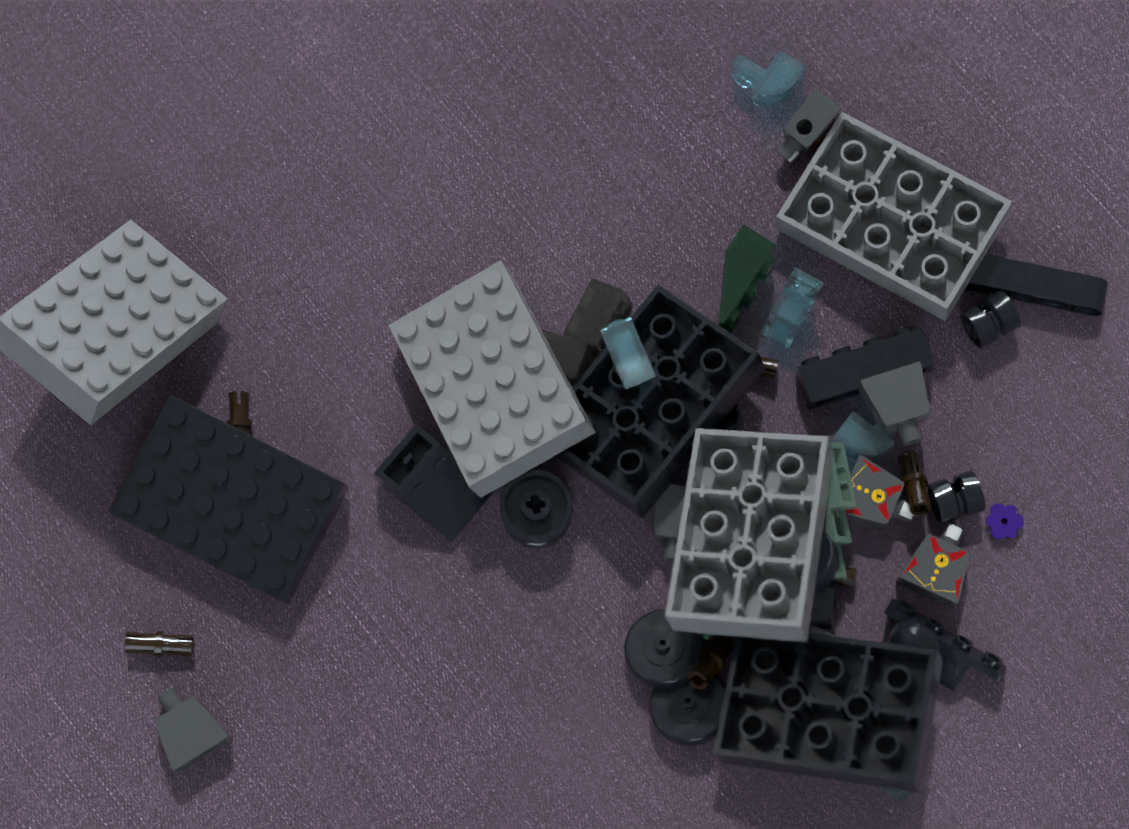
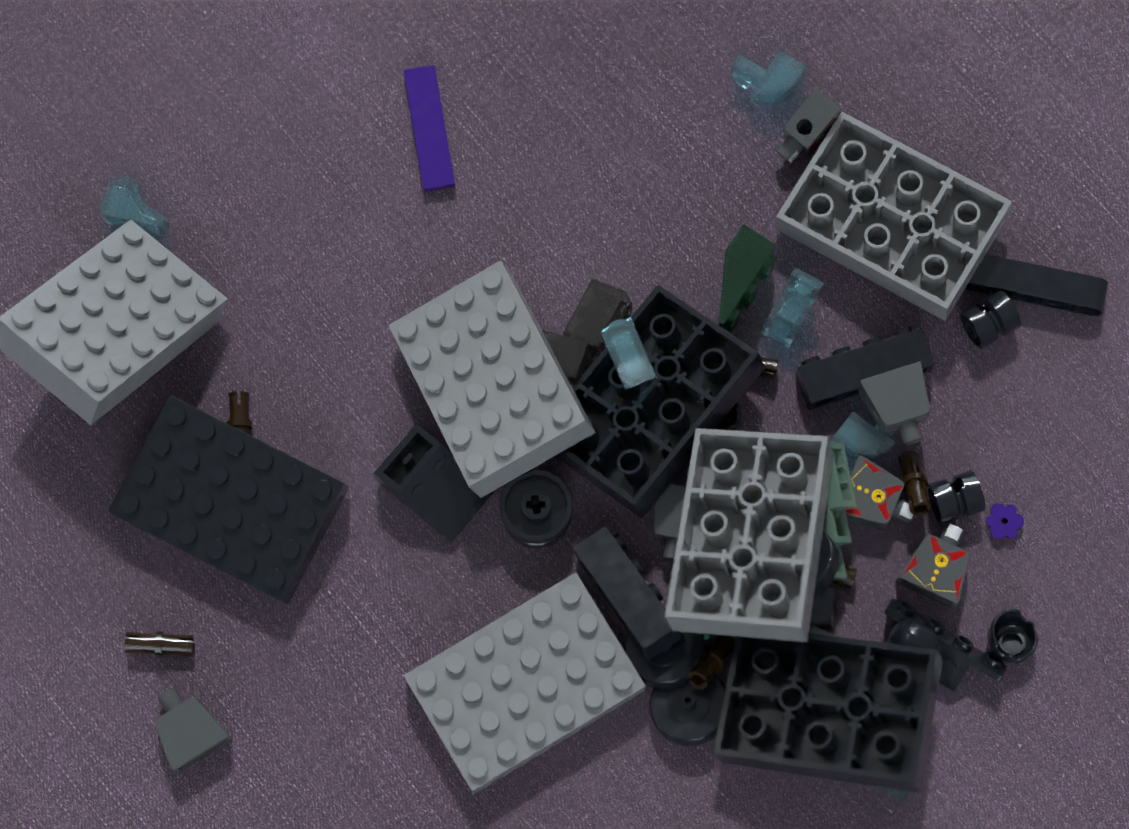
(125, 202): none -> clear light blue arch
(429, 128): none -> dark purple tile
(525, 683): none -> light grey brick
(626, 591): none -> black brick
(1012, 636): none -> black hair

